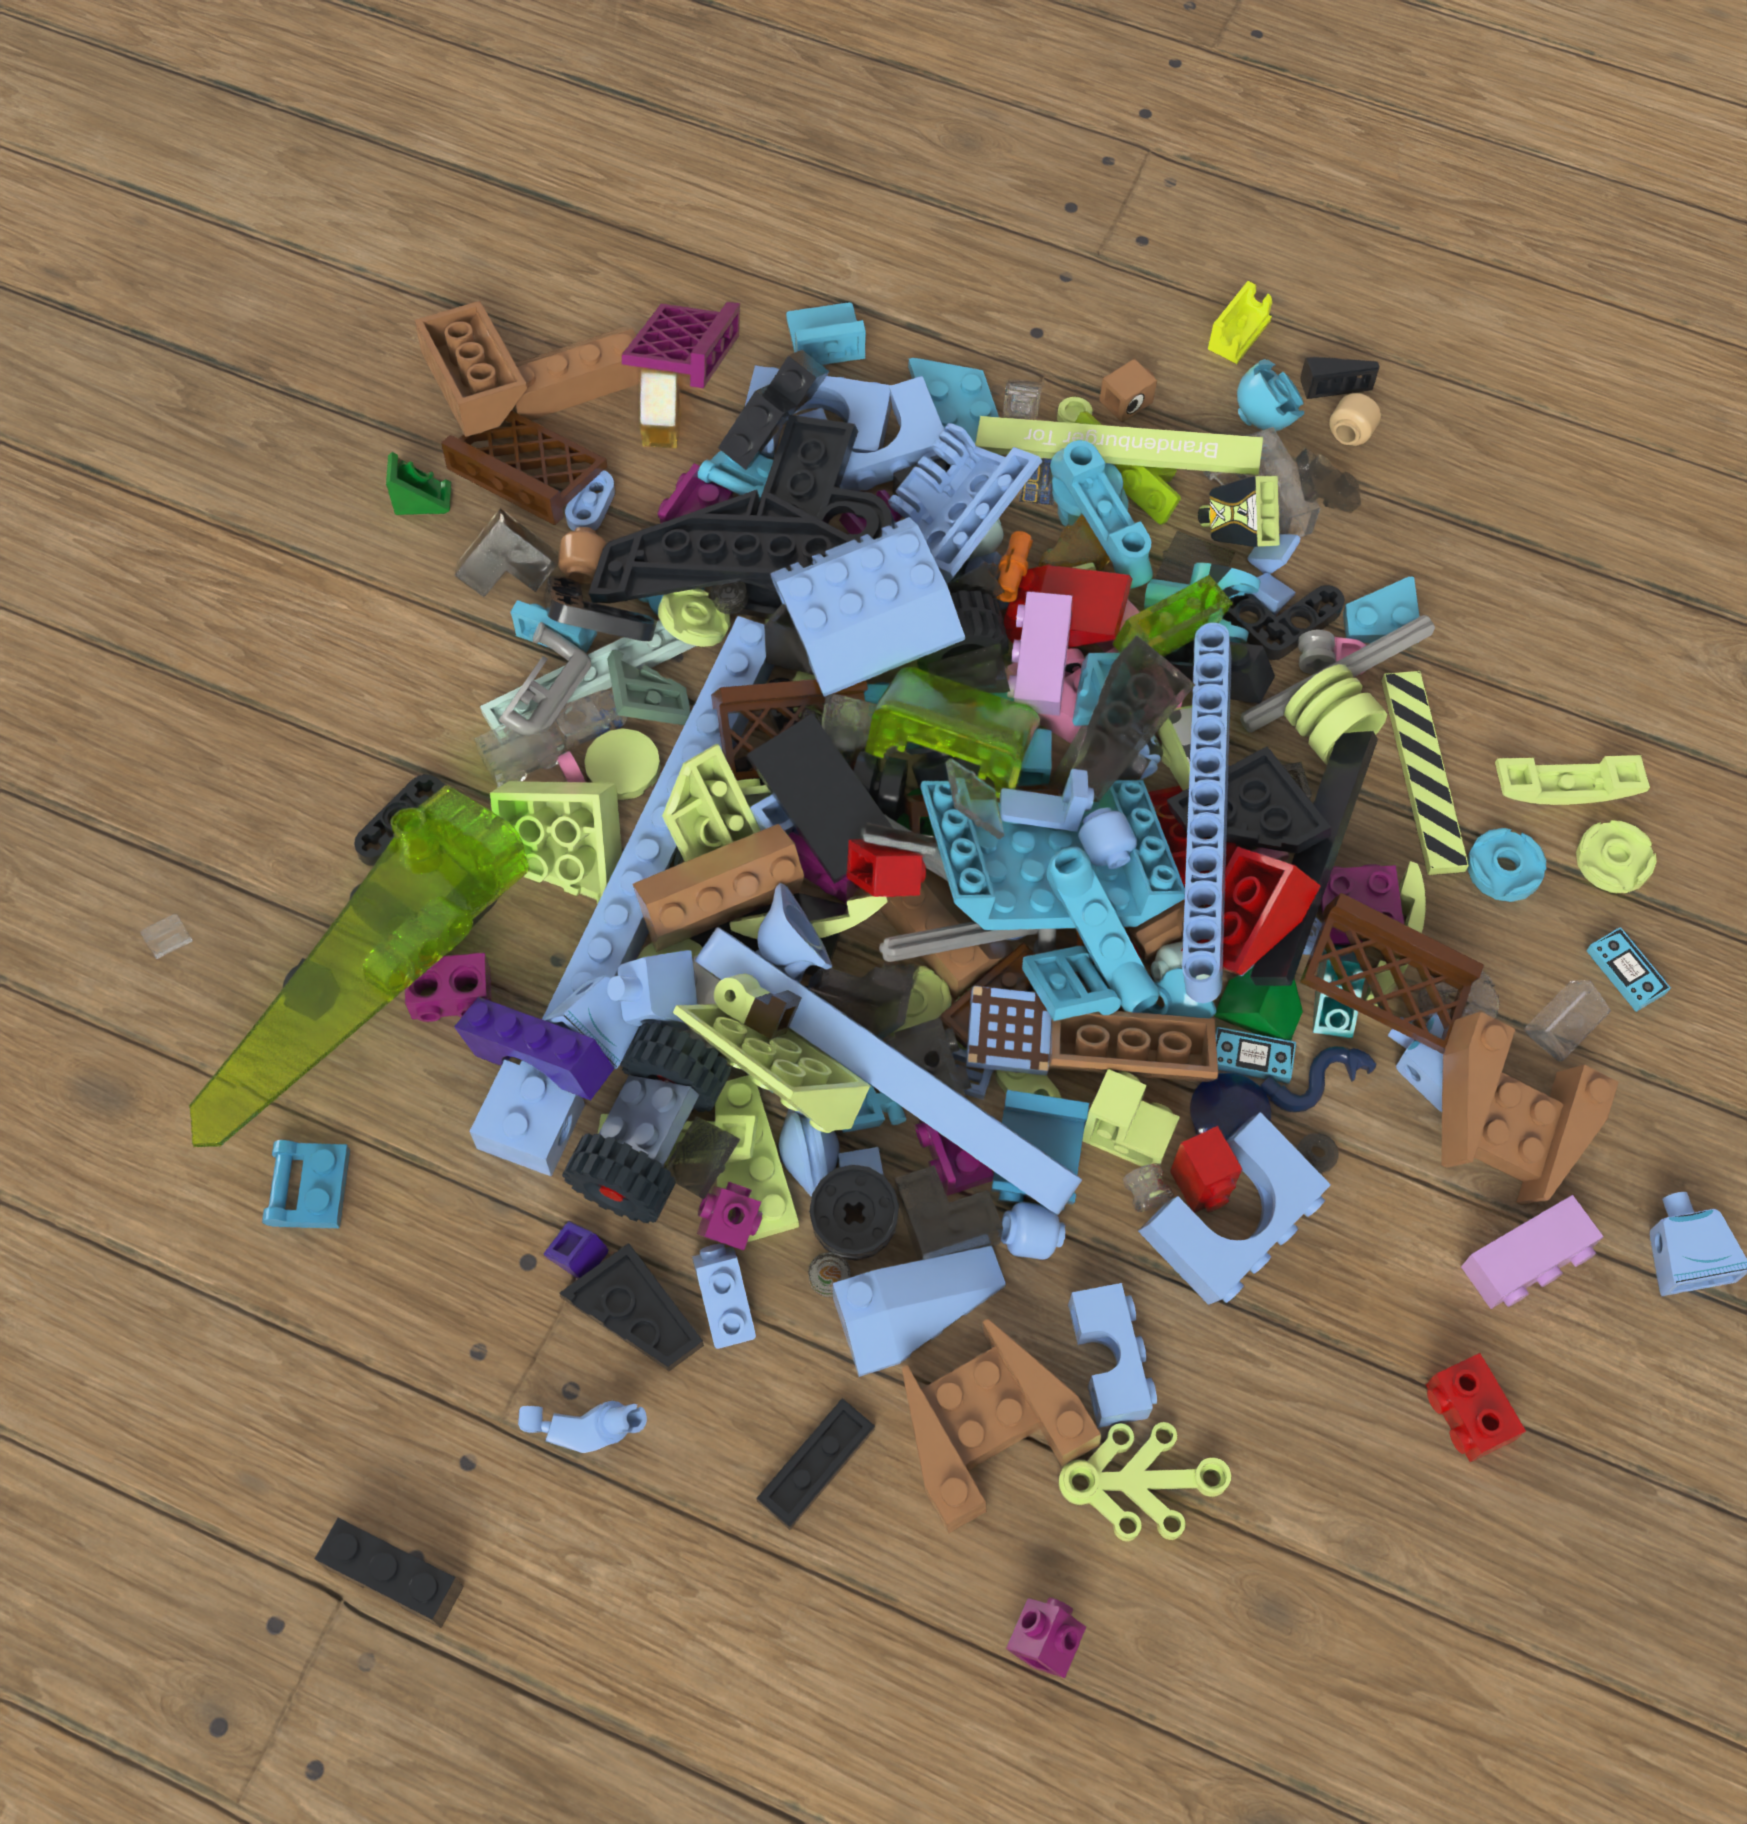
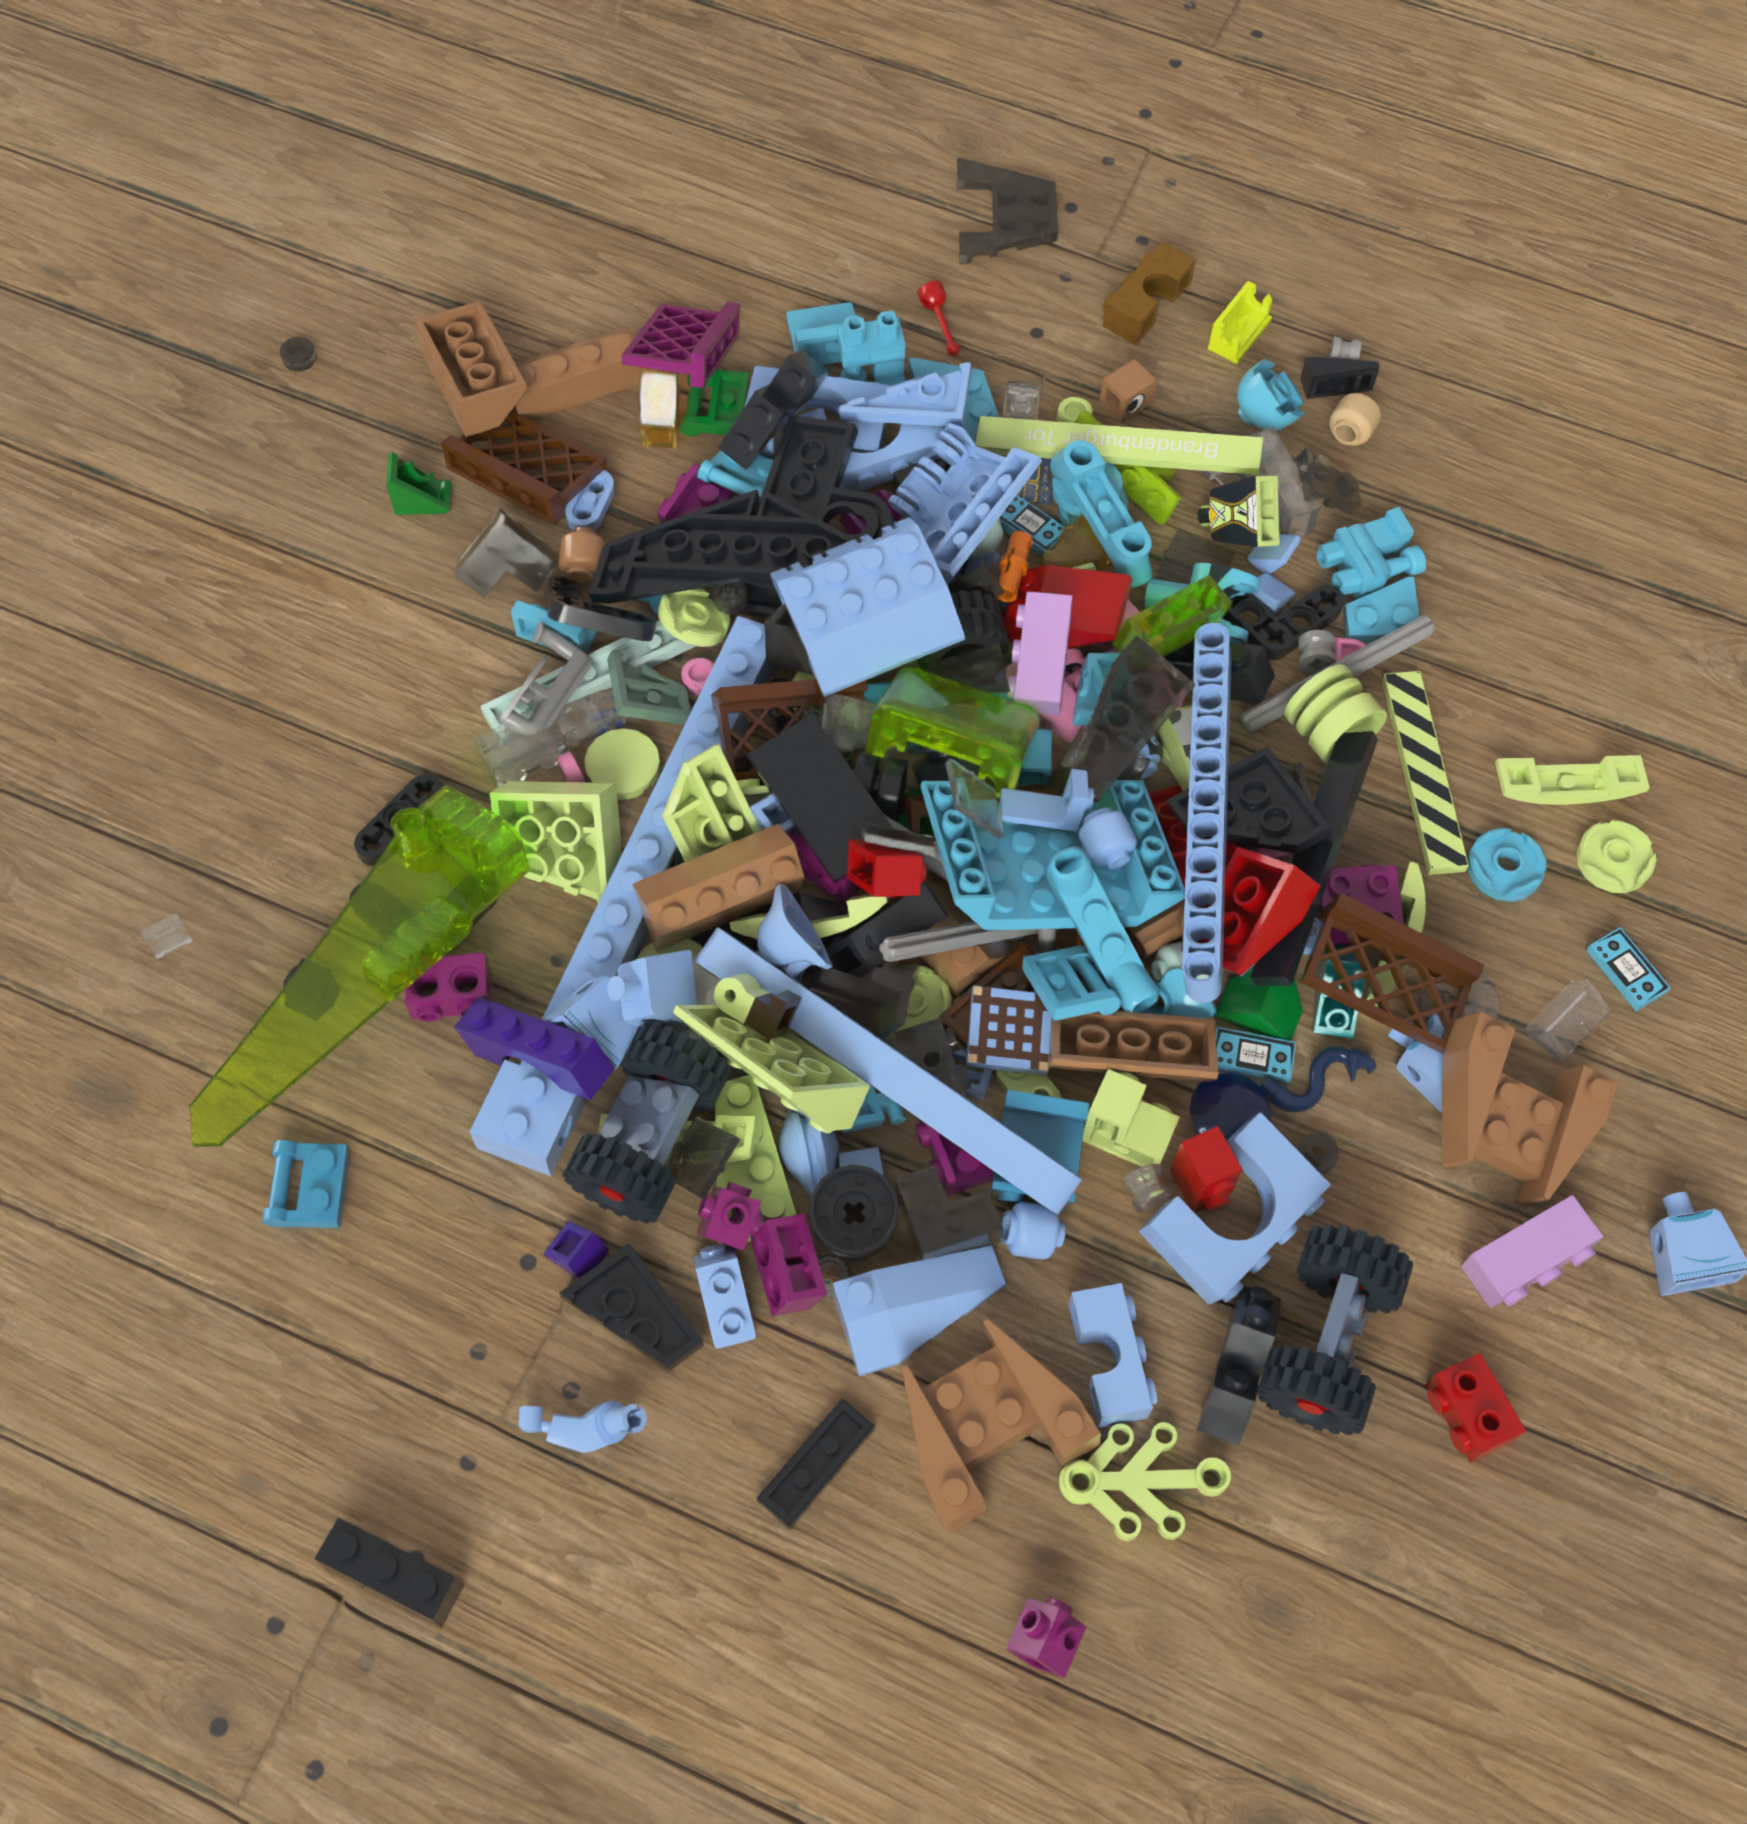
(298, 354): none -> clear smoke tile
(695, 674): none -> bright pink tile
(726, 404): none -> green plate
(788, 1265): none -> magenta brick
(858, 947): none -> black slope
(873, 344): none -> medium azure hips
(919, 402): none -> light blue wing
(932, 298): none -> red hinge
(1021, 210): none -> clear smoke wing
(1027, 518): none -> tile
(1160, 274): none -> pearl gold arch
(1240, 1364): none -> black arch
(1325, 1386): none -> black plate
(1345, 350): none -> light grey wheel
(1362, 554): none -> medium azure hips

